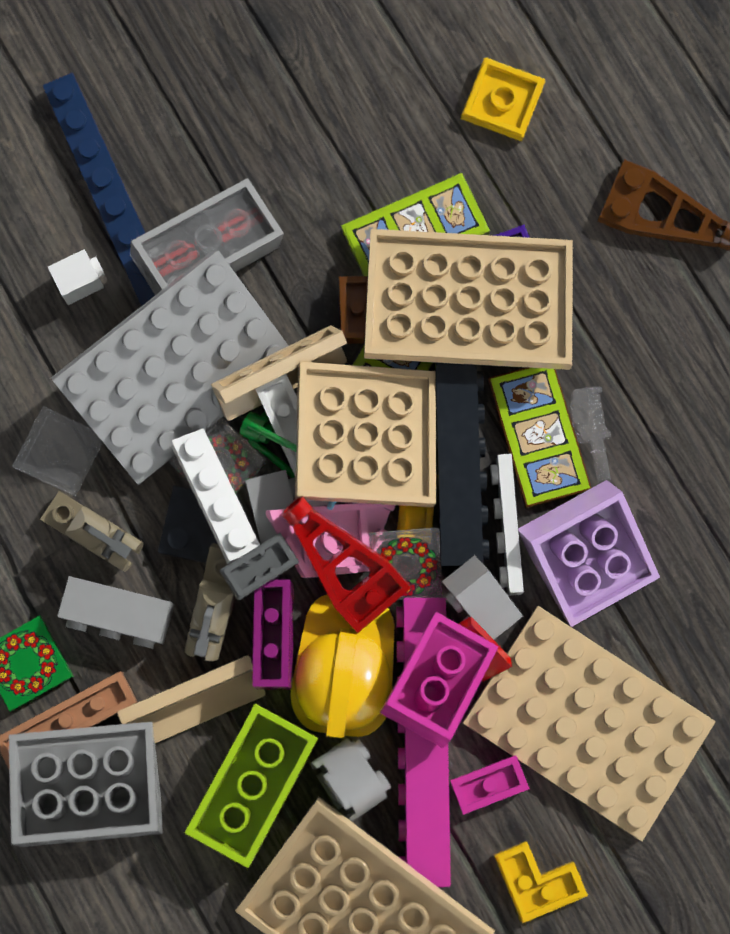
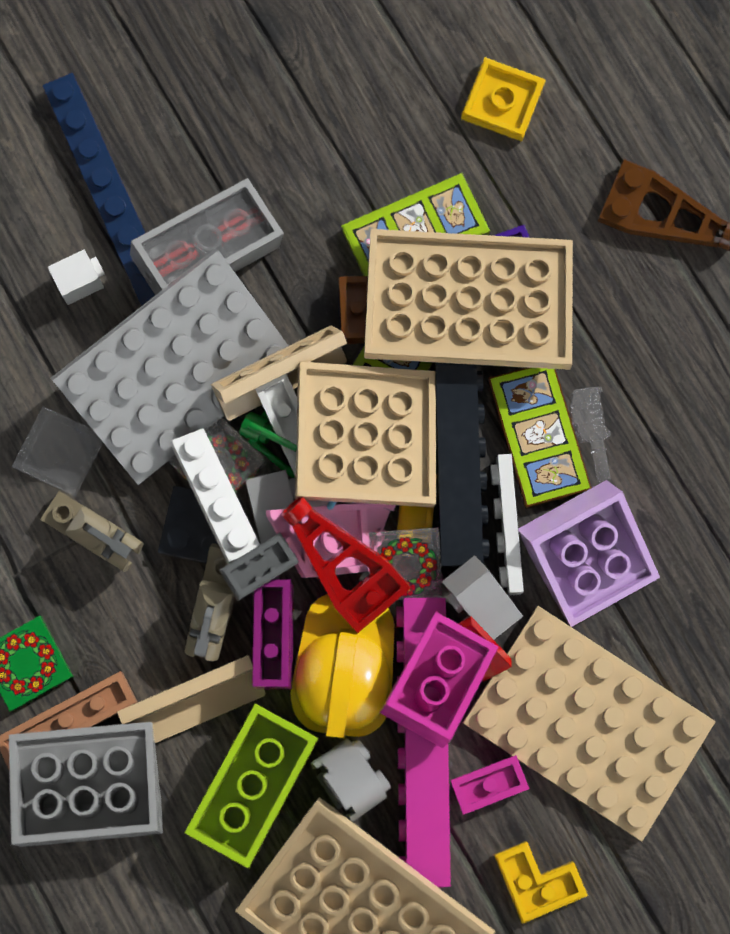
(115, 612): light grey brick -> none

